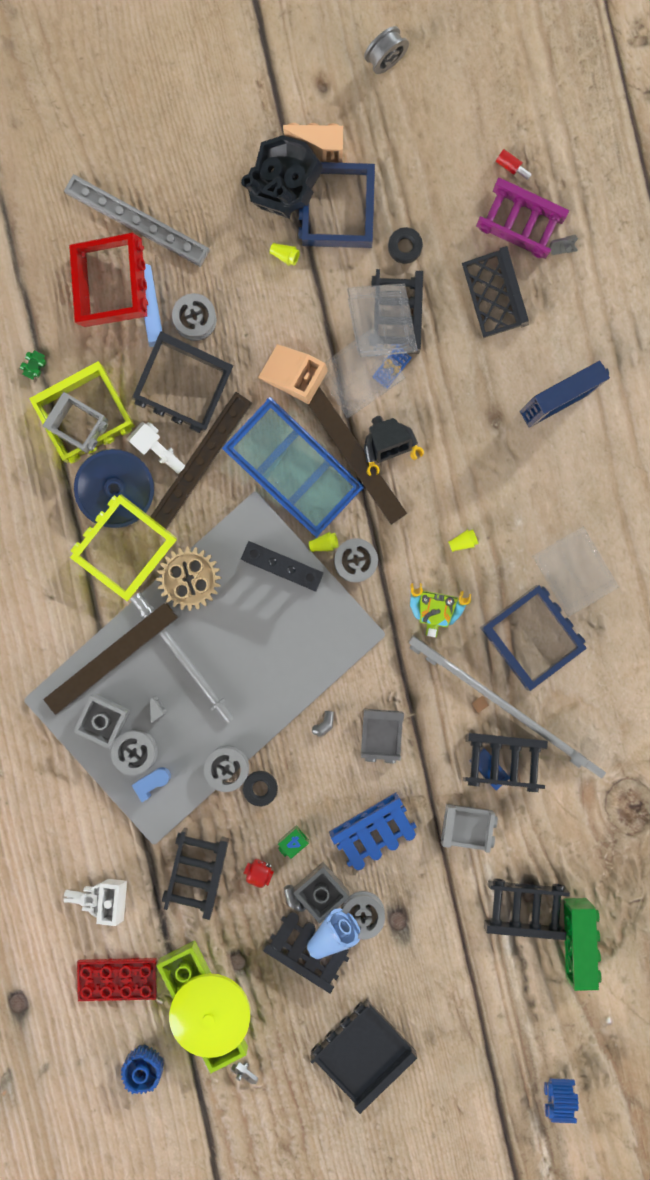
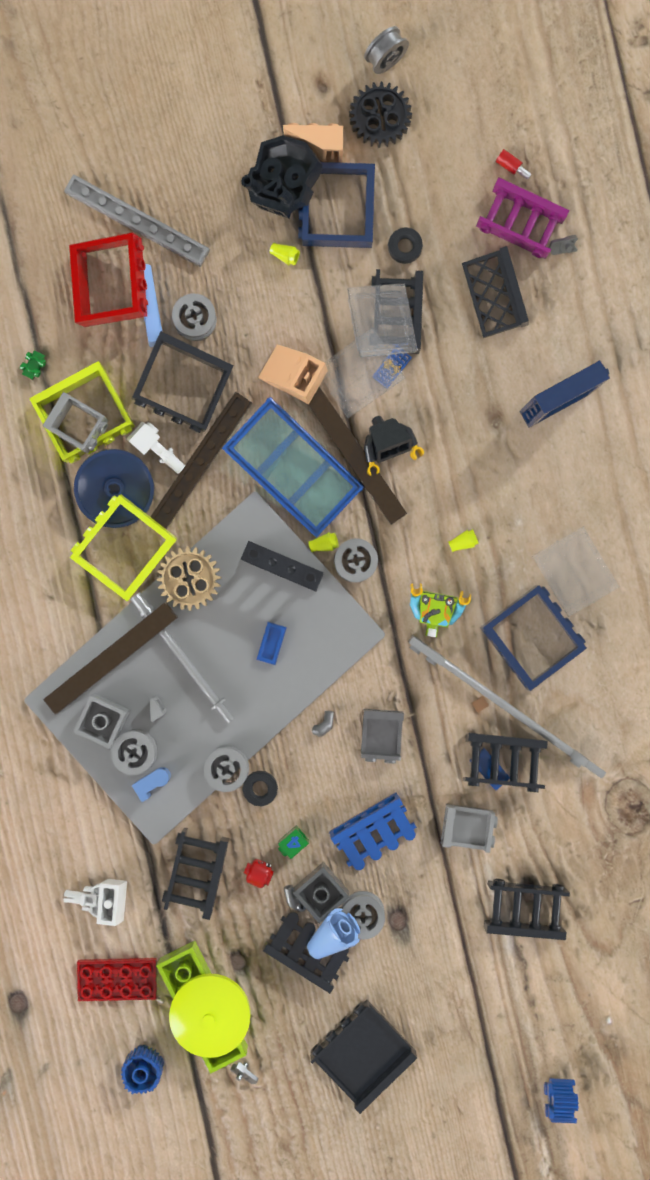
(271, 643): none -> blue tile
(397, 111): none -> black gear
(581, 944): green brick -> none

